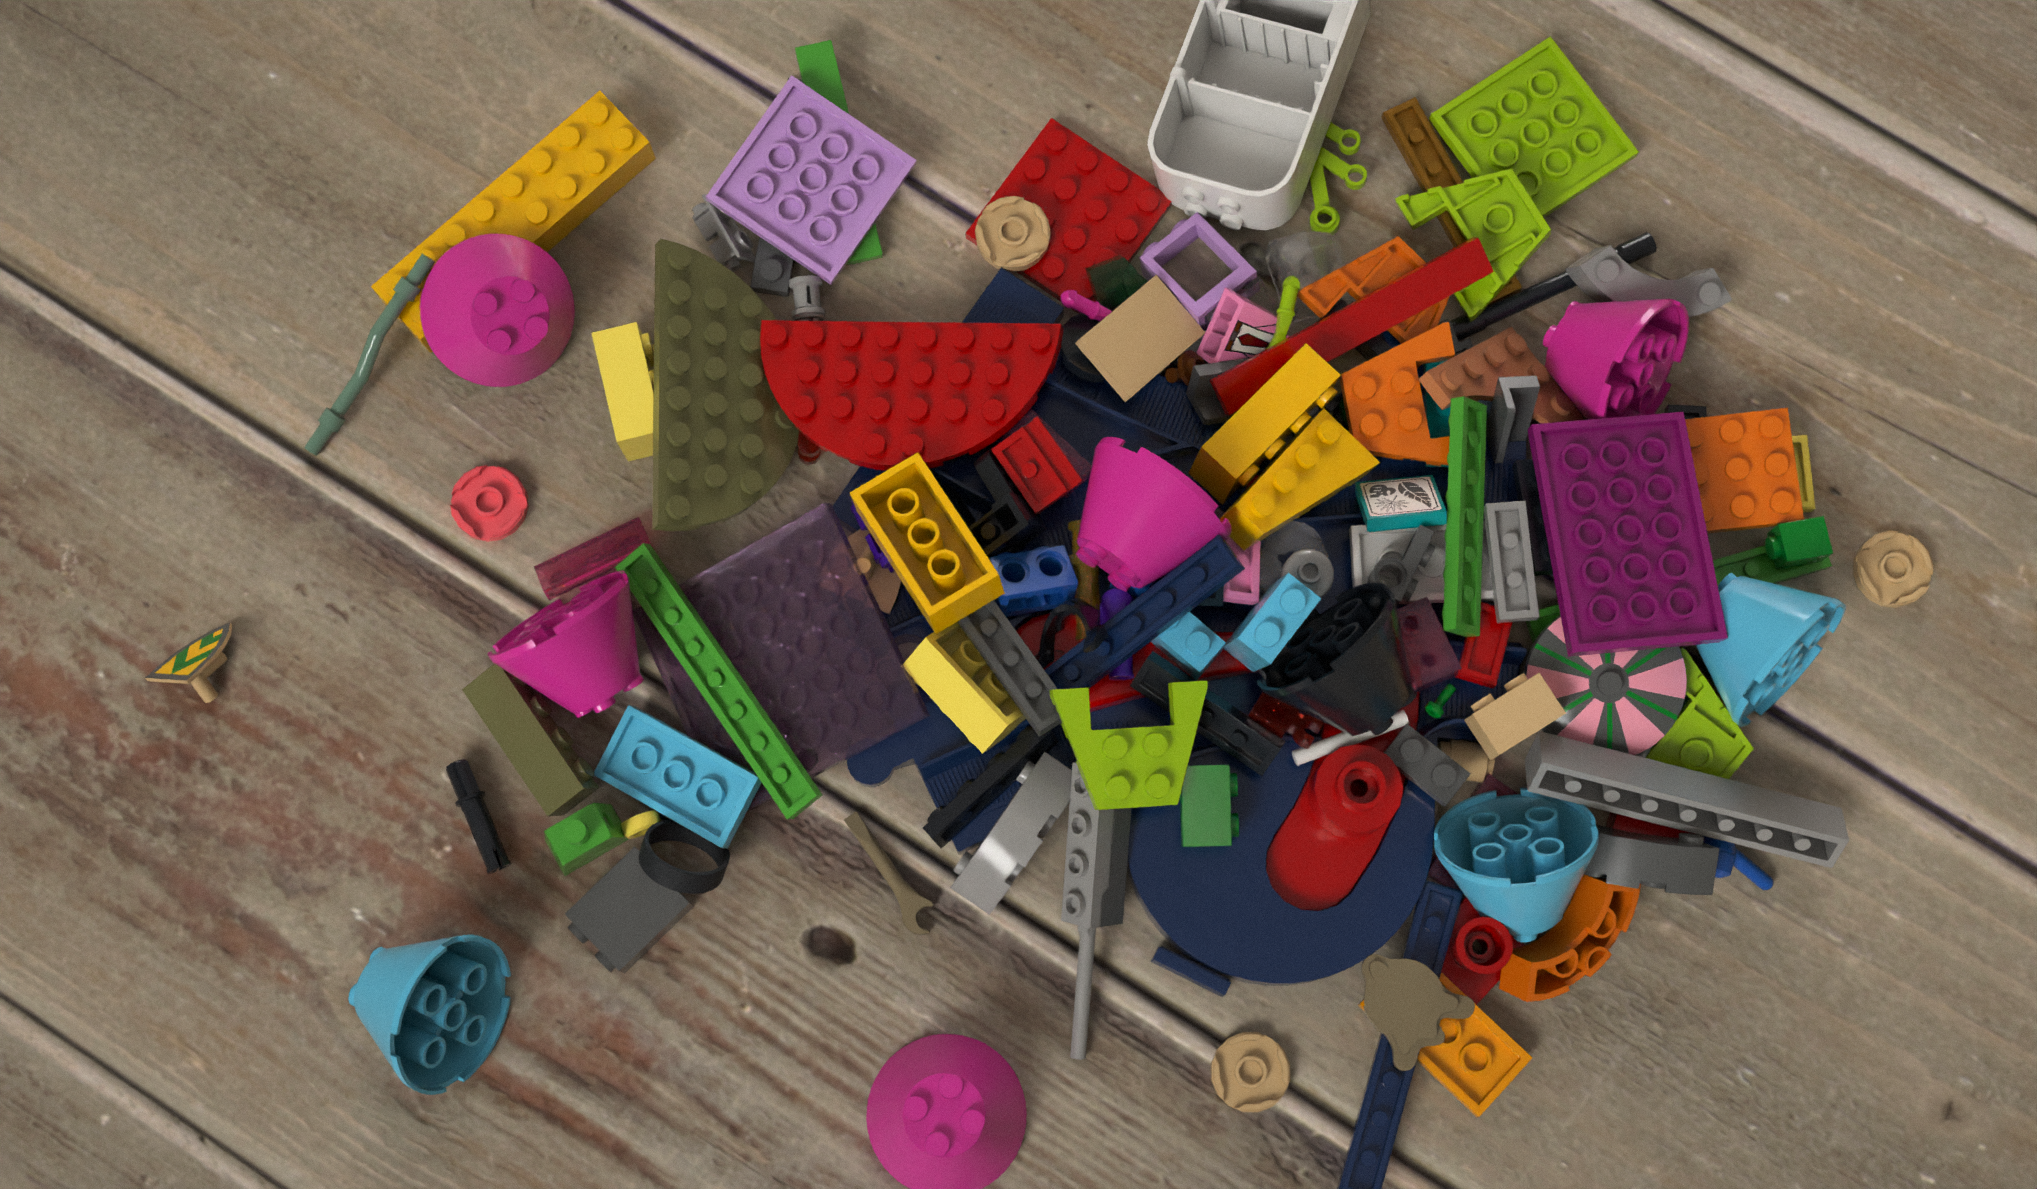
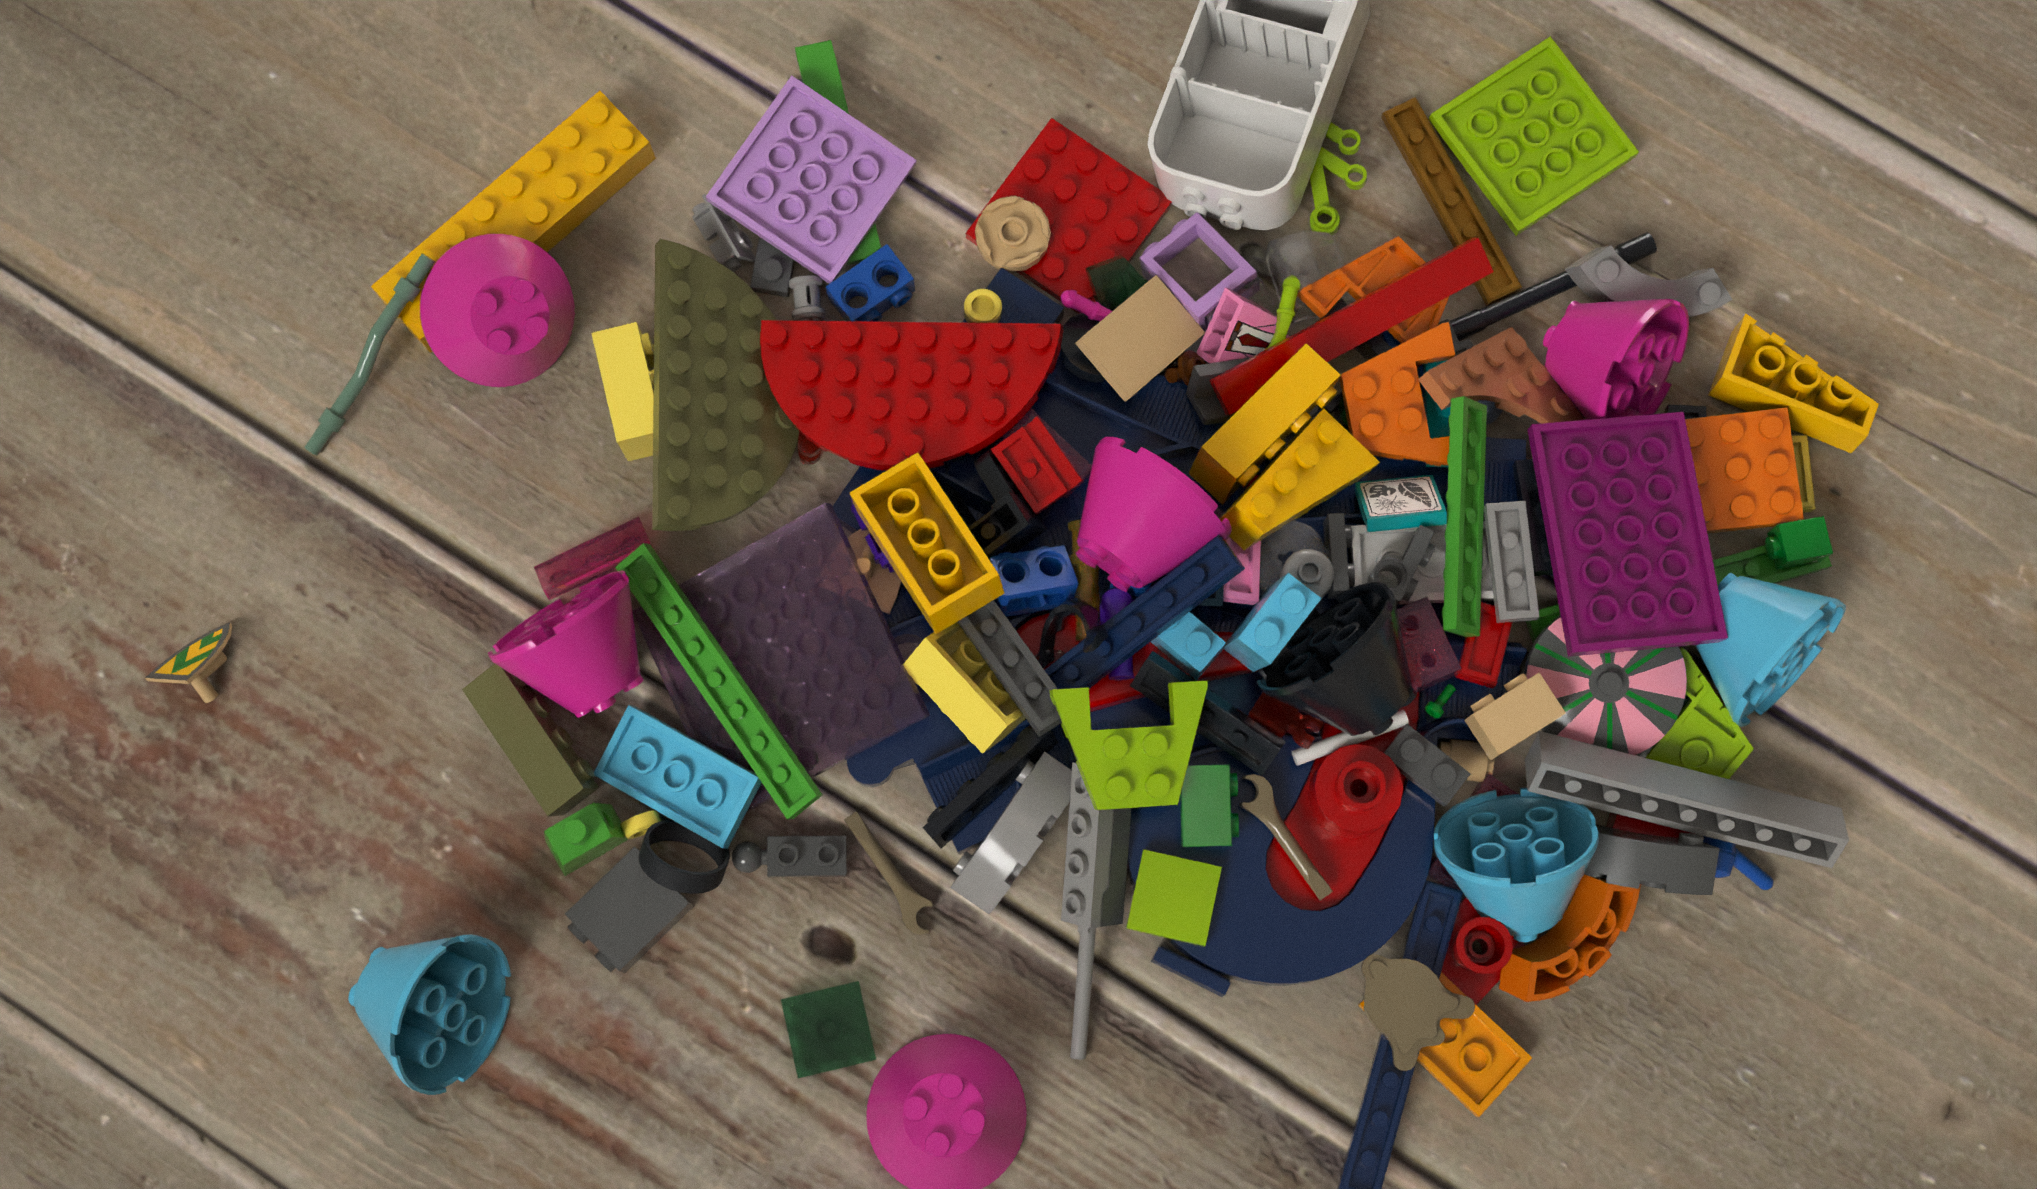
(477, 816): black axle -> none
(489, 503): coral tile -> none
(794, 856): none -> dark grey plate
(828, 1029): none -> clear green plate
(863, 281): none -> blue brick
(982, 307): none -> light yellow tile
(1174, 898): none -> lime tile
(1250, 1072): tan tile -> none
(1265, 810): none -> dark tan piece
(1336, 541): none -> dark grey plate
(1497, 213): lime wing -> none
(1511, 412): dark grey panel -> none
(1766, 375): none -> yellow wedge
(1892, 569): tan tile -> none

